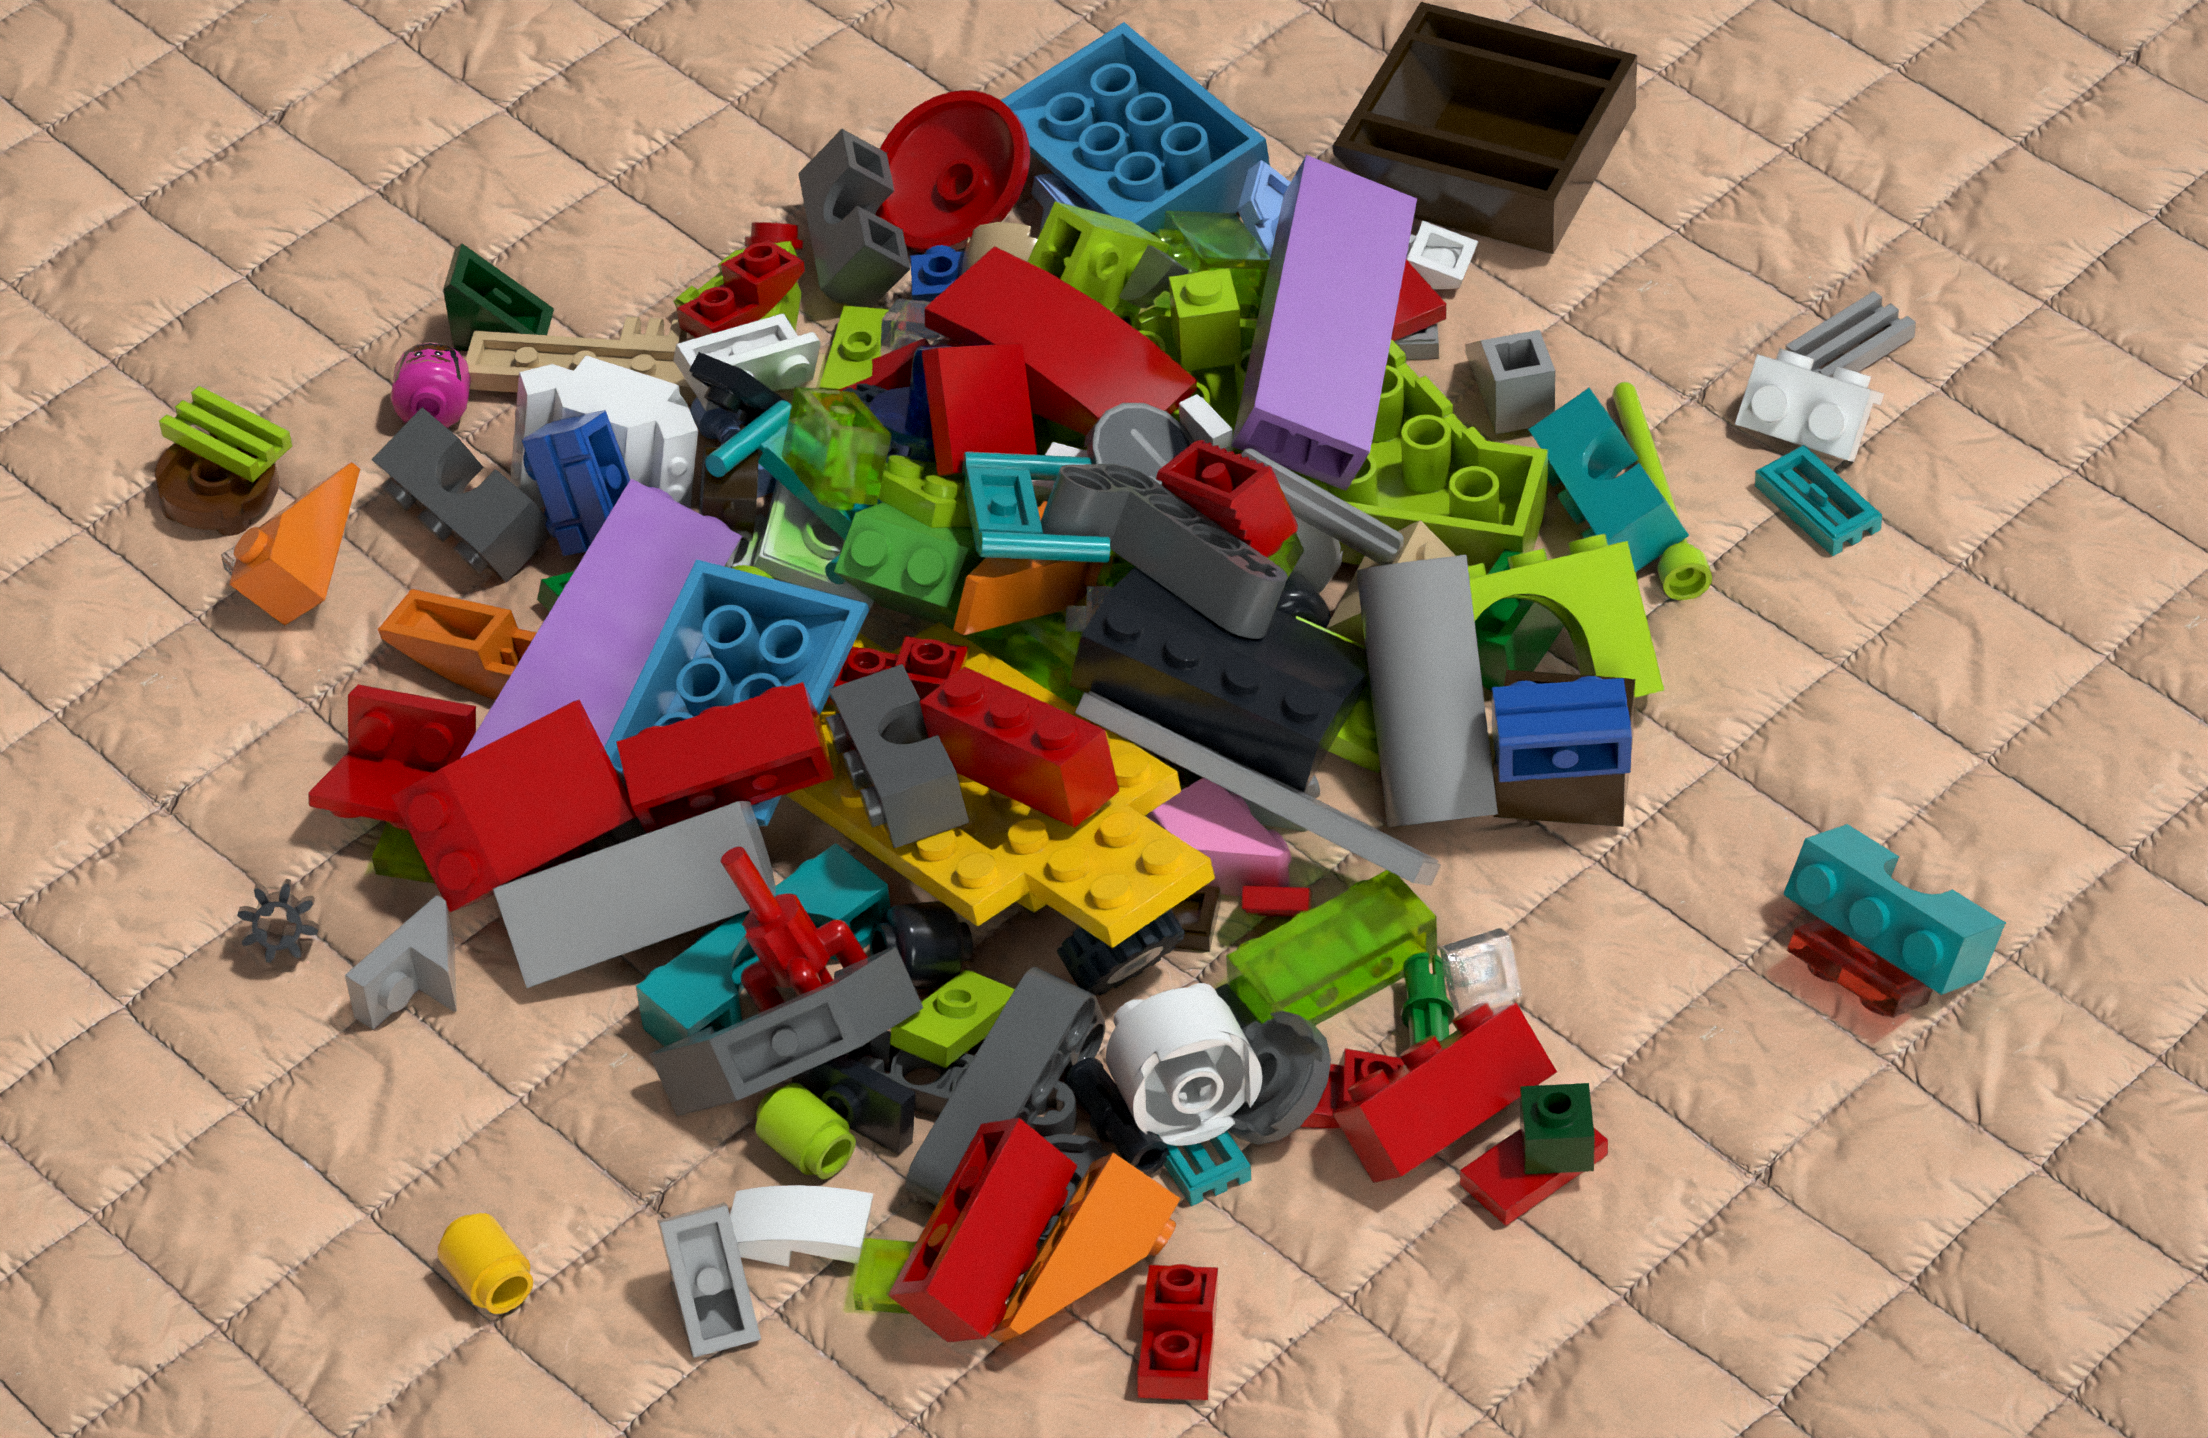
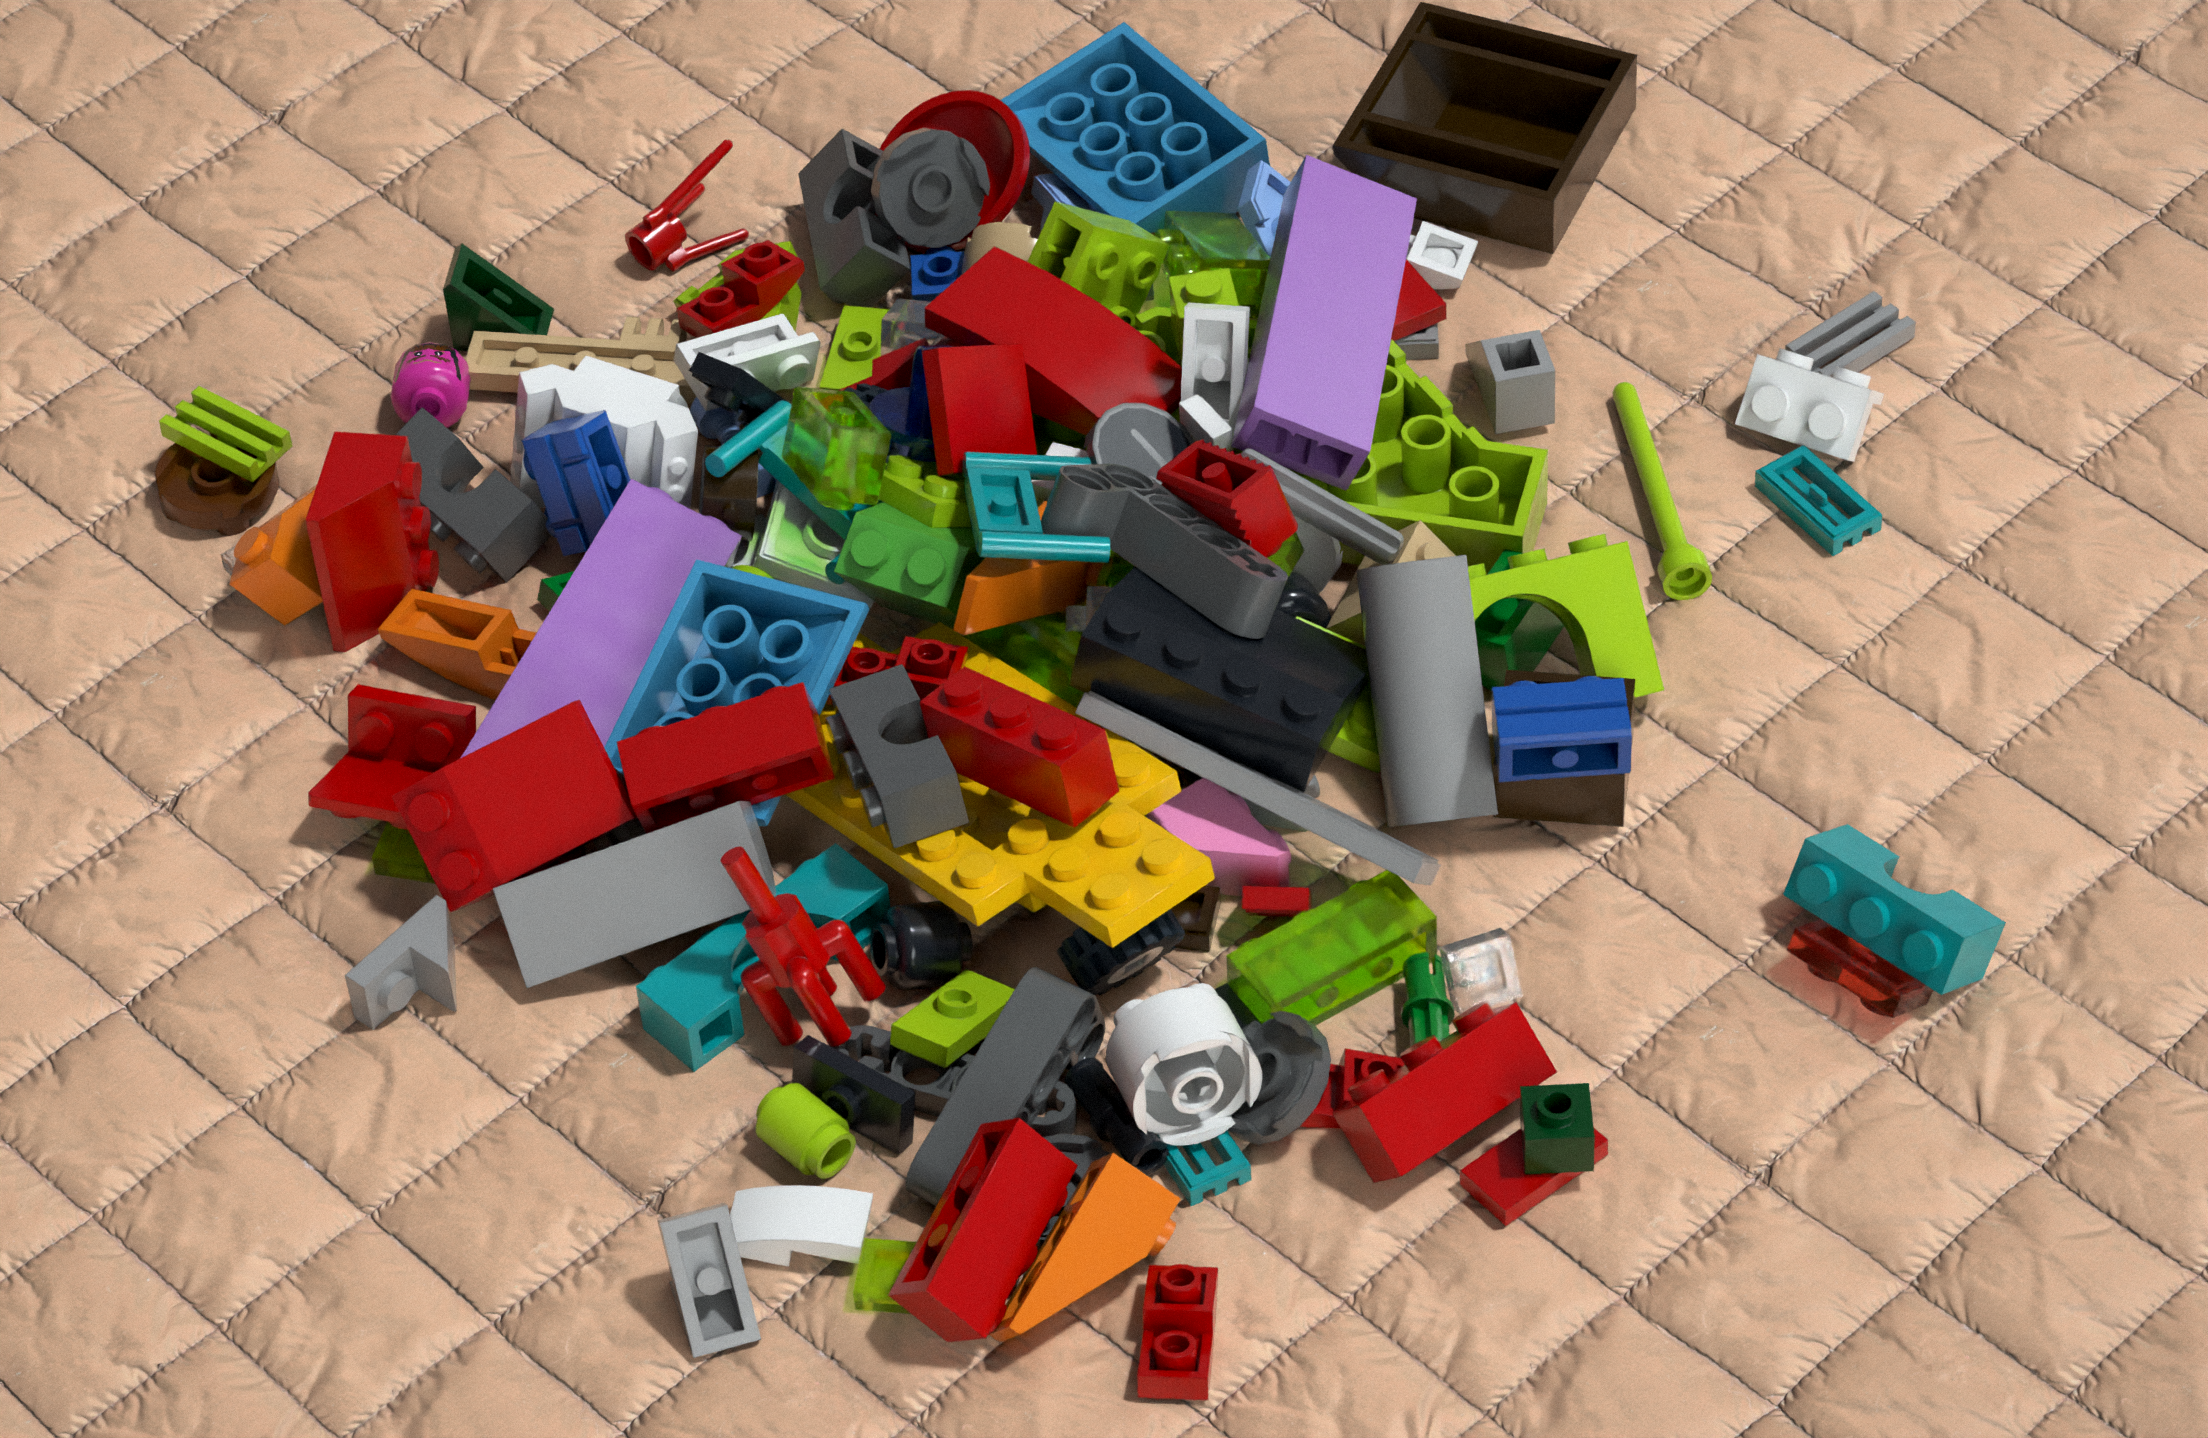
(261, 926): black gear -> none
(368, 533): none -> red slope
(485, 1263): yellow brick -> none
(661, 233): none -> red plant
(775, 233): red plate -> none
(788, 1038): dark grey slope -> none
(930, 187): none -> dark grey tile
(1151, 277): tile -> none
(1215, 356): none -> white slope
(1586, 457): teal arch -> none

